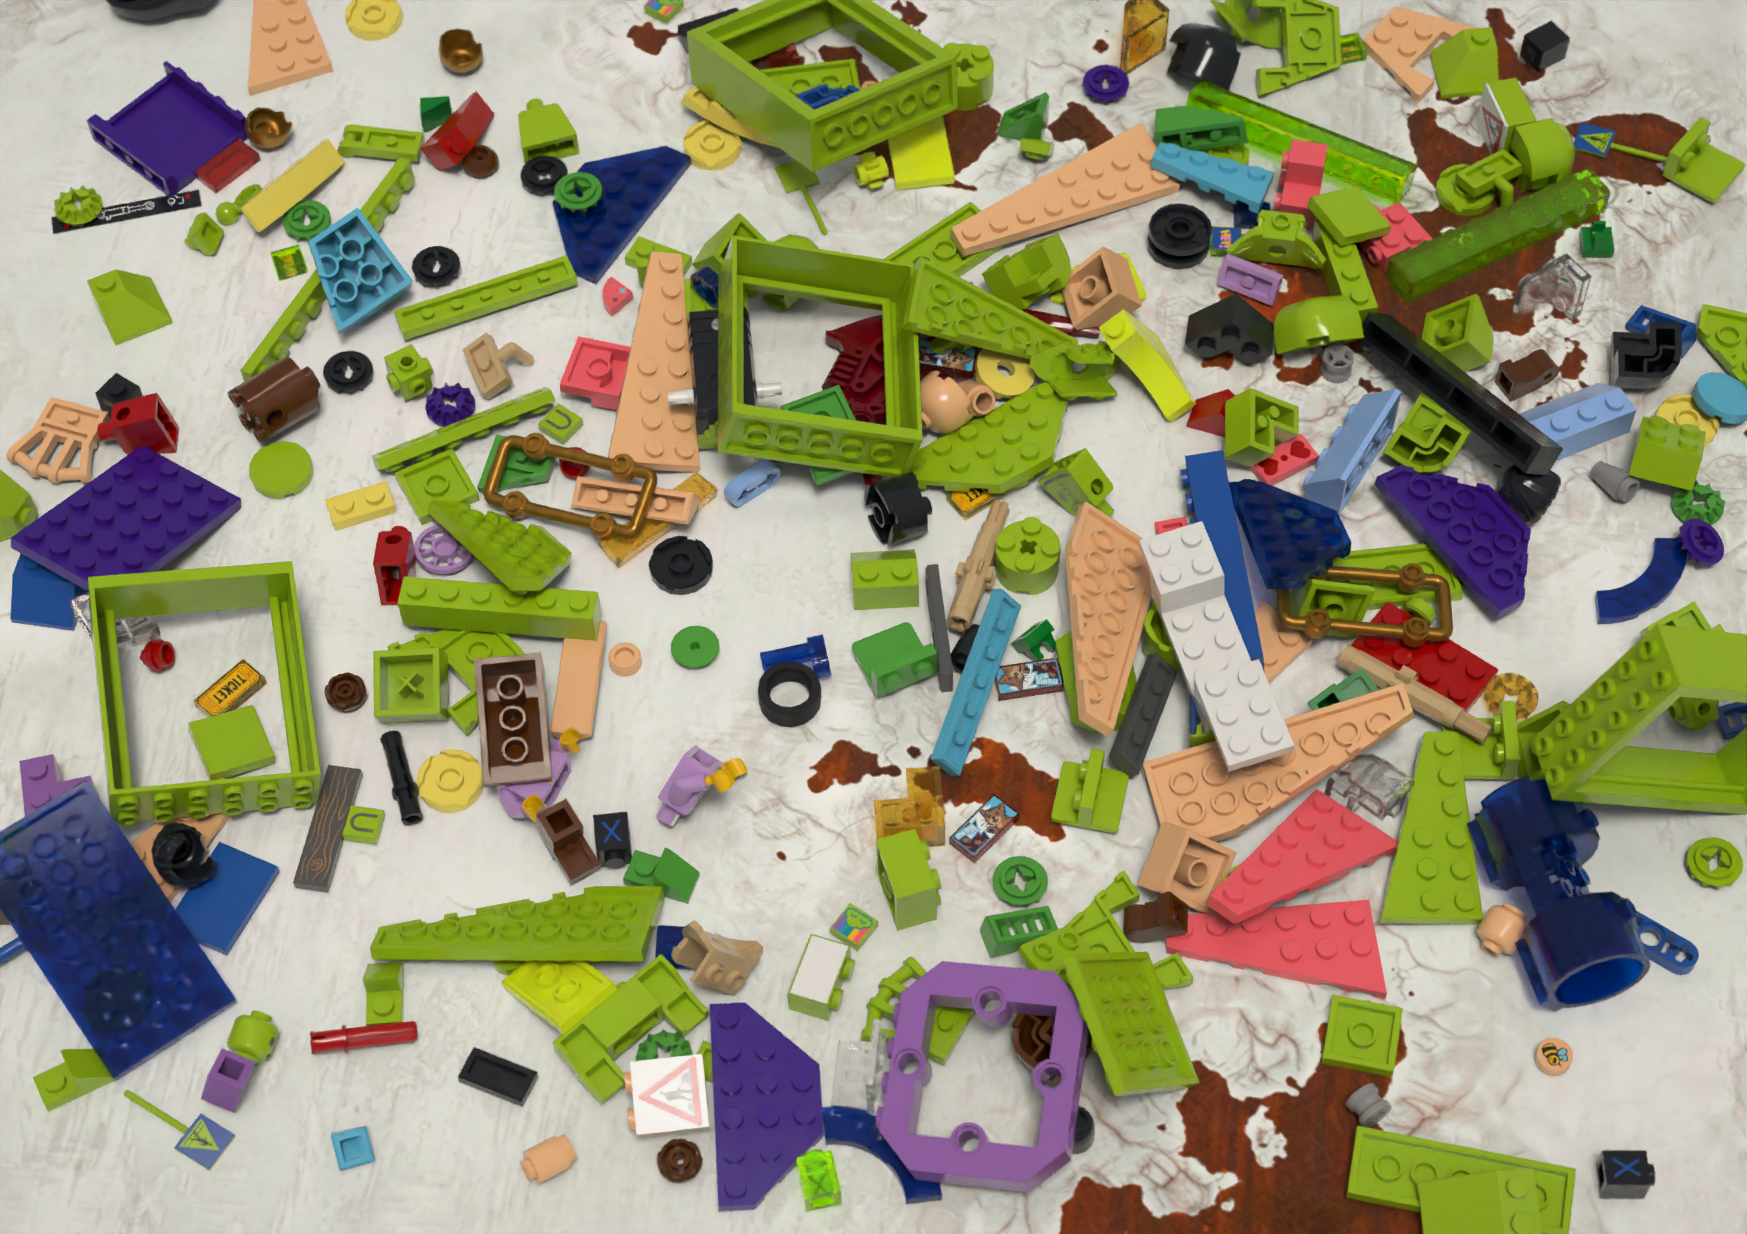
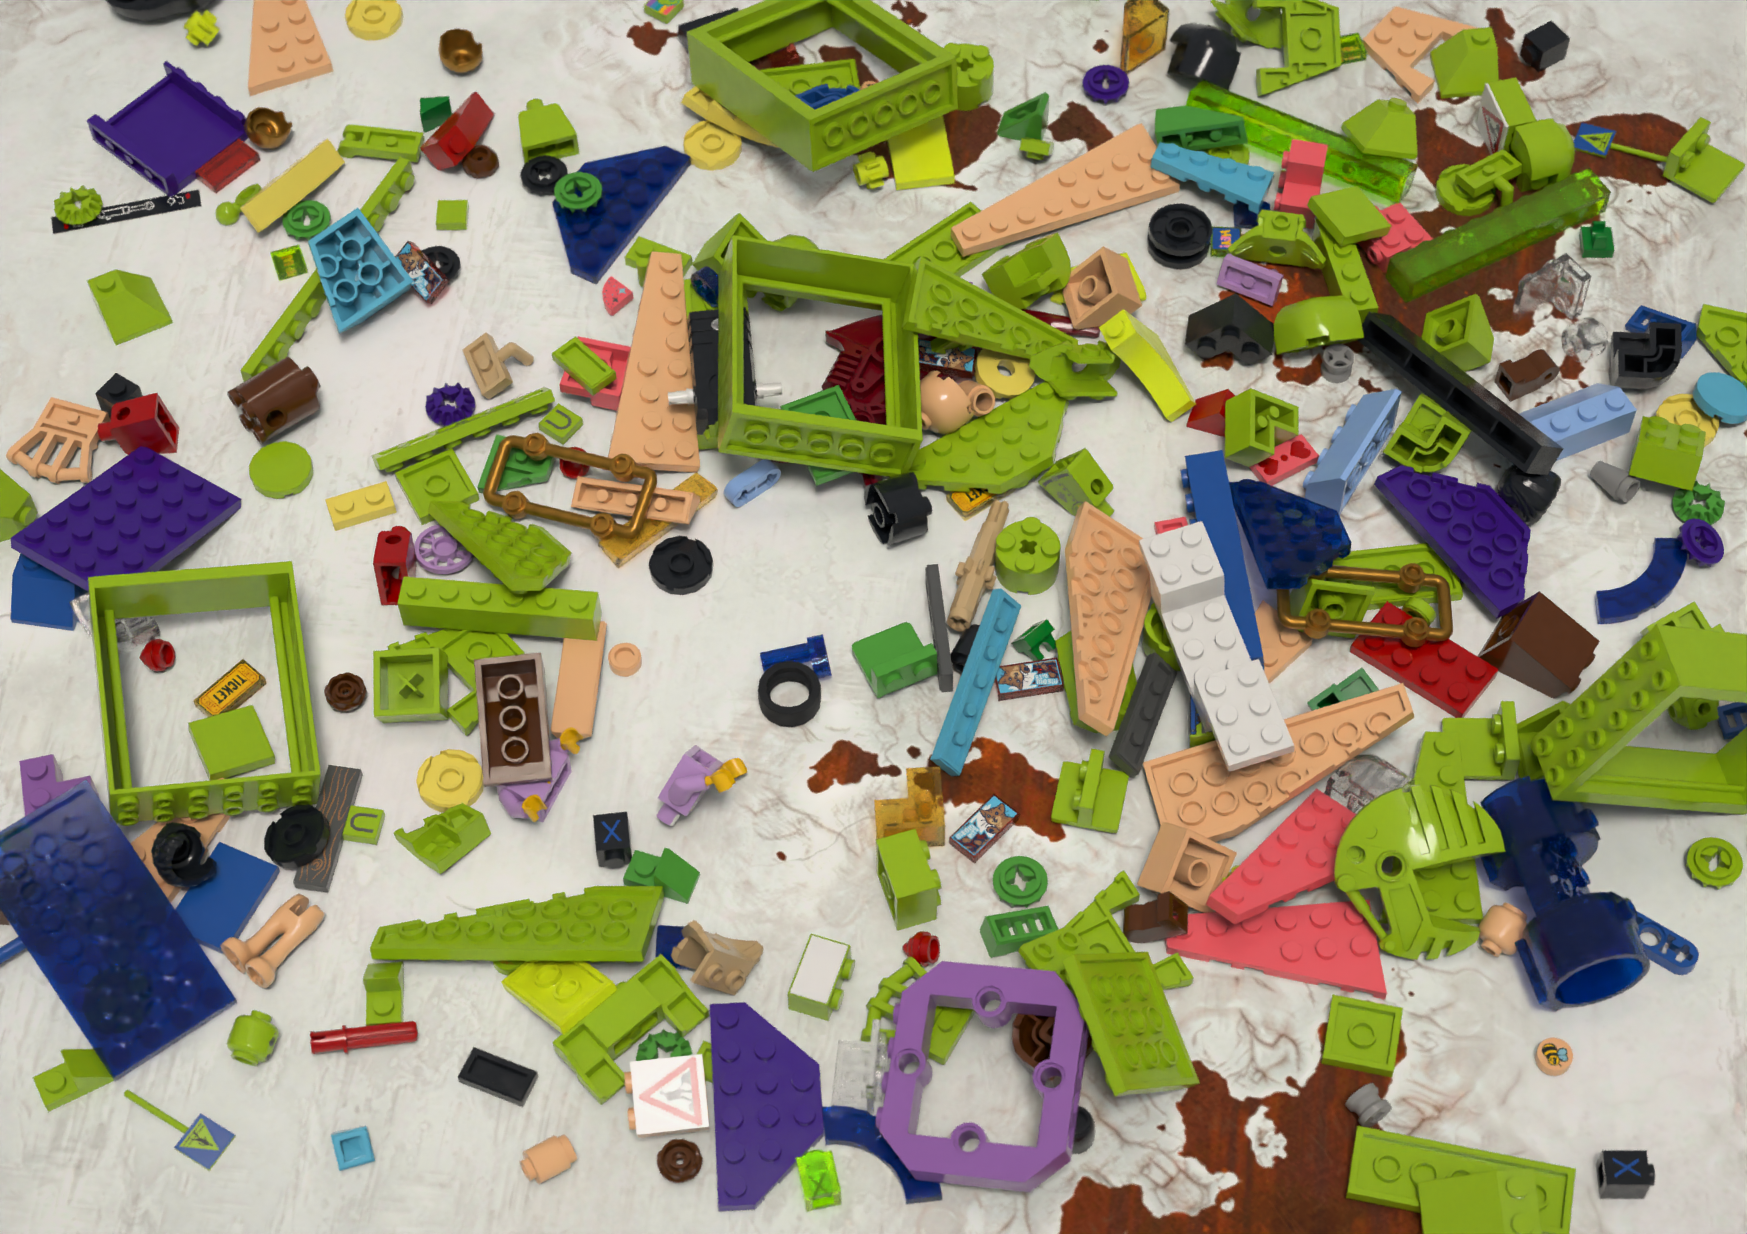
(201, 27): none -> neon yellow gear
(204, 234): lime tile -> none
(227, 1080): medium lavender brick -> none
(290, 919): none -> light nougat piece
(297, 836): none -> black tile
(336, 367): black gear -> none
(404, 789): black pin -> none
(408, 372): lime brick -> none
(426, 276): none -> tile
(445, 837): none -> lime slope
(452, 214): none -> lime tile
(485, 297): lime plate -> none
(565, 841): reddish brown brick -> none
(584, 366): none -> lime tile
(695, 646): bright green piece -> none
(798, 177): lime piece -> none
(853, 927): tile -> none
(885, 579): lime slope -> none
(923, 948): none -> red plate
(1384, 129): none -> lime slope
(1420, 697): tan piece -> none
(1423, 833): none -> lime piece
(1513, 685): clear yellow gear -> none
(1540, 647): none -> reddish brown slope
(1584, 339): none -> clear head

